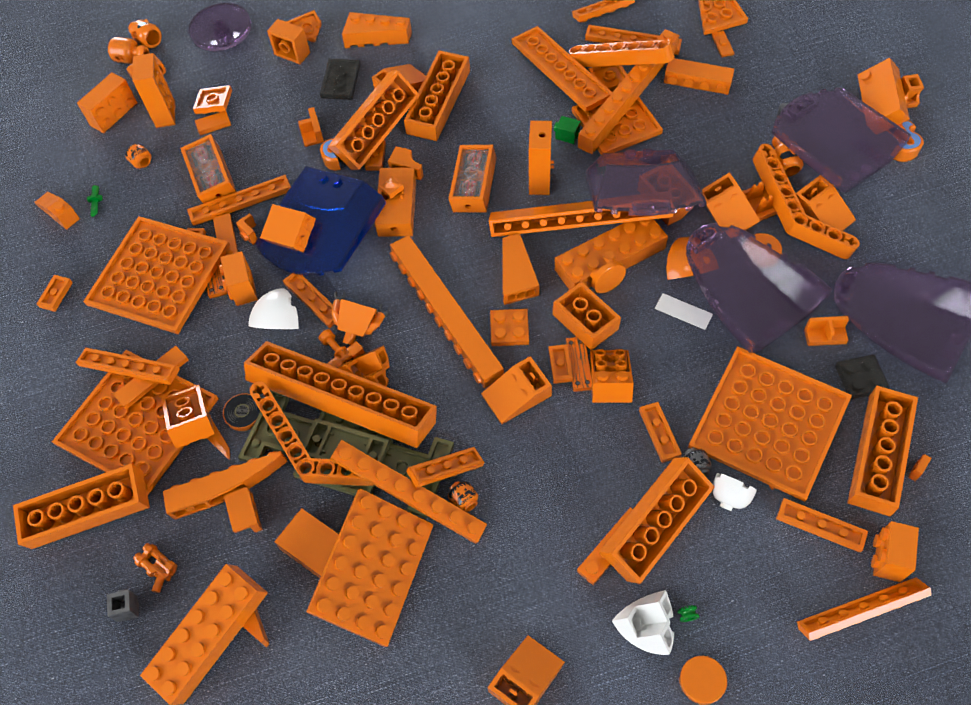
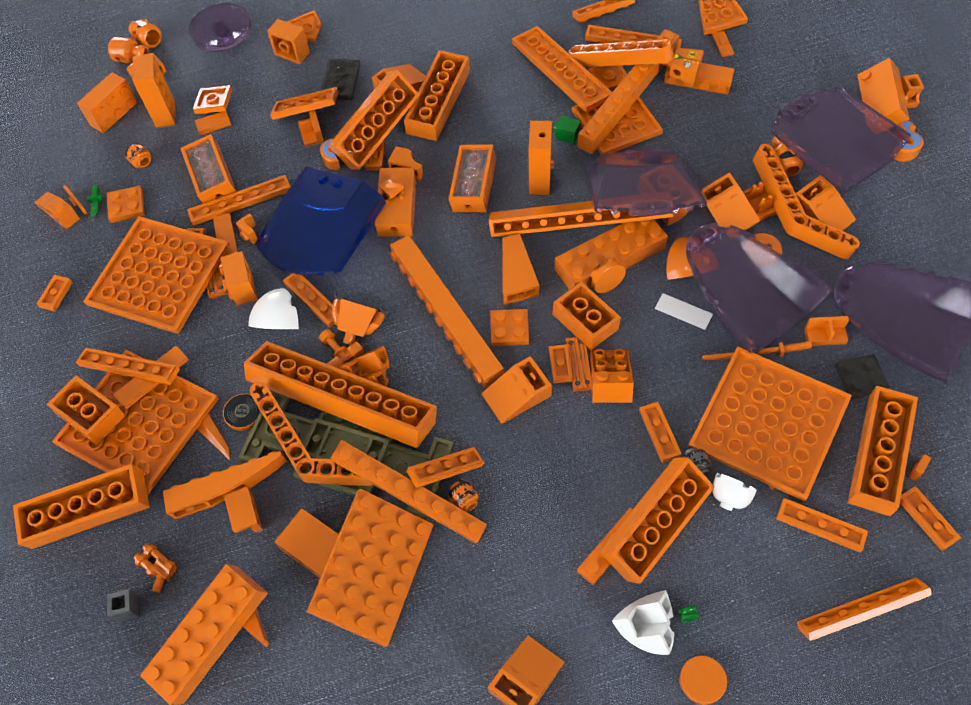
(74, 200): none -> orange piece
(86, 409): none -> orange brick
(125, 204): none -> orange plate
(187, 416): orange slope -> none
(288, 228): orange brick -> none
(304, 103): none -> orange tile
(375, 30): orange wedge -> none
(685, 64): none -> orange torso
(781, 349): none -> orange sword
(895, 551): orange brick -> none
(929, 518): none -> orange plate

